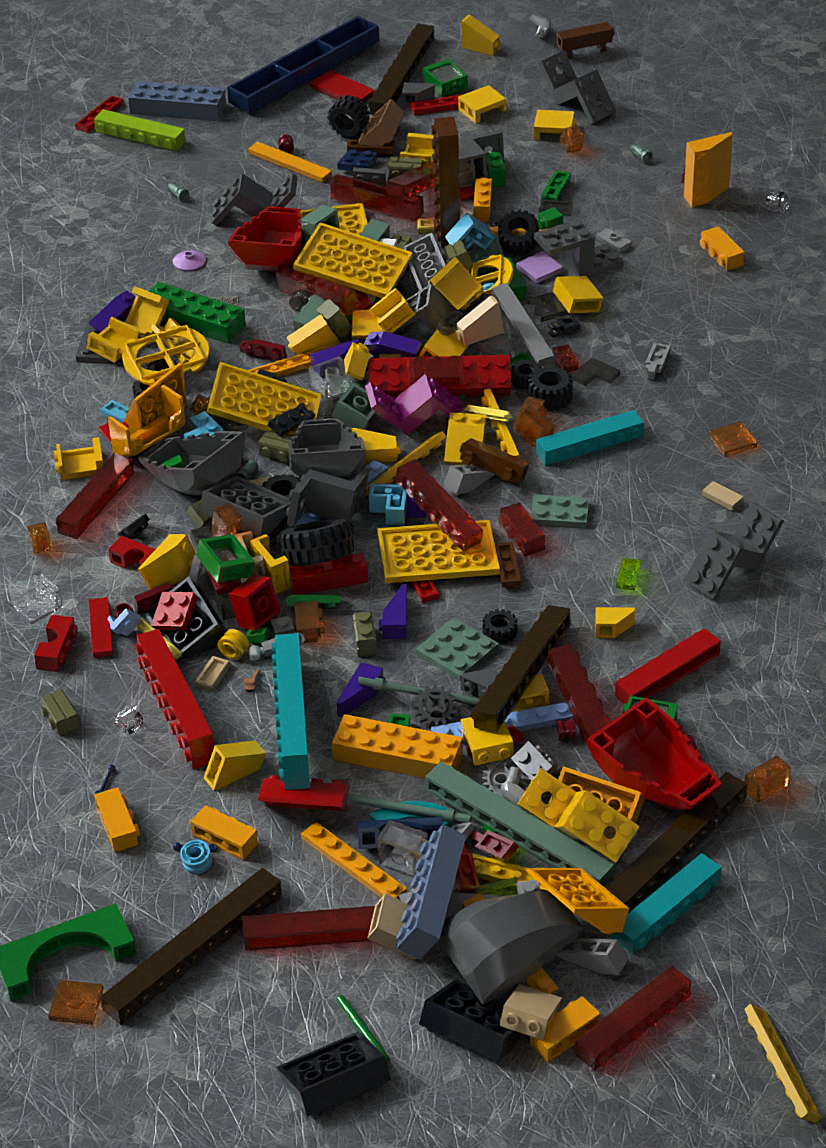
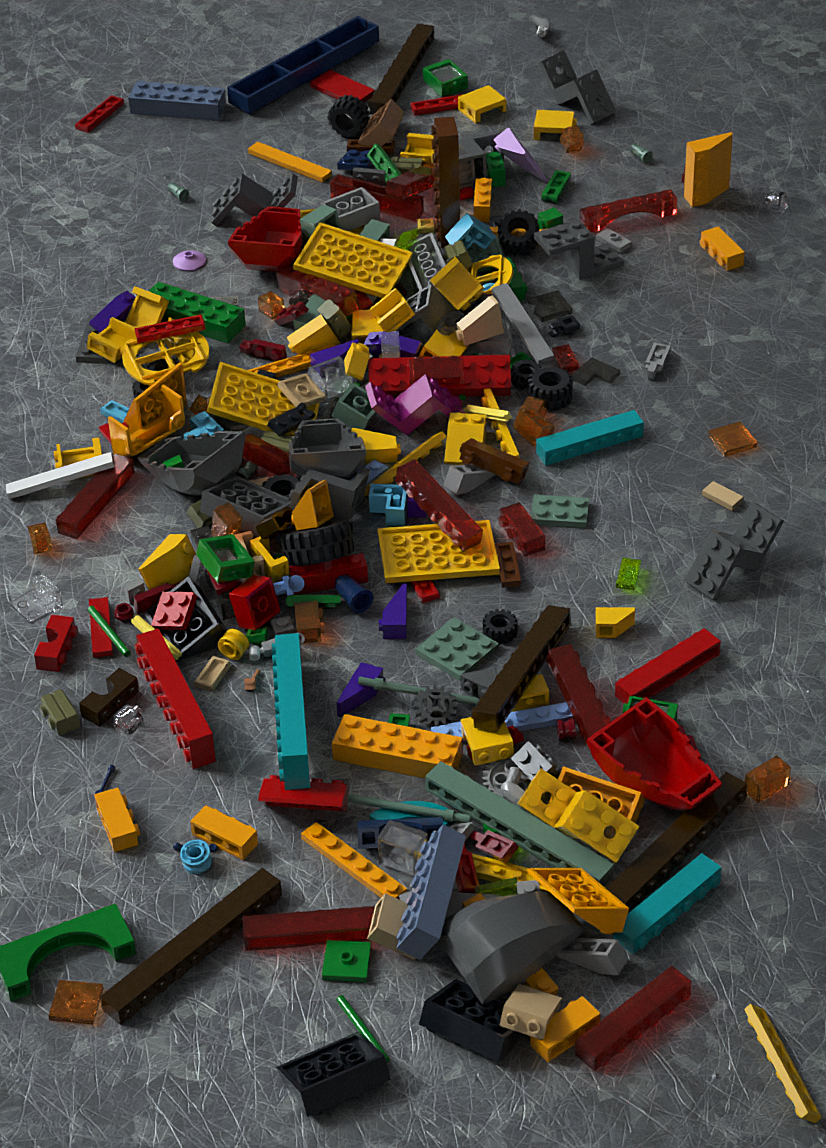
(59, 475): none -> white tile
(100, 708): none -> dark brown arch
(109, 631): none -> green bar
(125, 622): light blue bracket -> none
(127, 551): red arch -> none
(133, 589): none -> light grey plate
(140, 130): lime brick -> none
(140, 523): black plate -> none
(169, 328): none -> red tile
(233, 762): yellow slope -> none
(266, 455): none -> clear red brick
(270, 304): none -> clear orange brick
(274, 523): none -> dark brown brick
(285, 143): dark red wheel -> none
(289, 585): none -> medium blue hips
(291, 313): none -> dark red hinge
(301, 389): none -> tan tile
(313, 507): none -> light orange slope
(346, 961): none -> green plate
(353, 593): none -> dark blue plant
(354, 208): none -> light grey brick
(364, 634): olive brick -> none
(383, 162): none -> green tile
(390, 344): none -> clear slope
(407, 239): none -> clear neon green plate
(417, 92): dark grey slope -> none
(478, 36): yellow slope -> none
(515, 151): none -> lavender slope
(539, 267): lavender tile -> none
(562, 206): clear smoke tile -> none
(577, 294): yellow brick -> none
(585, 37): reddish brown brick -> none
(658, 203): none -> clear red arch

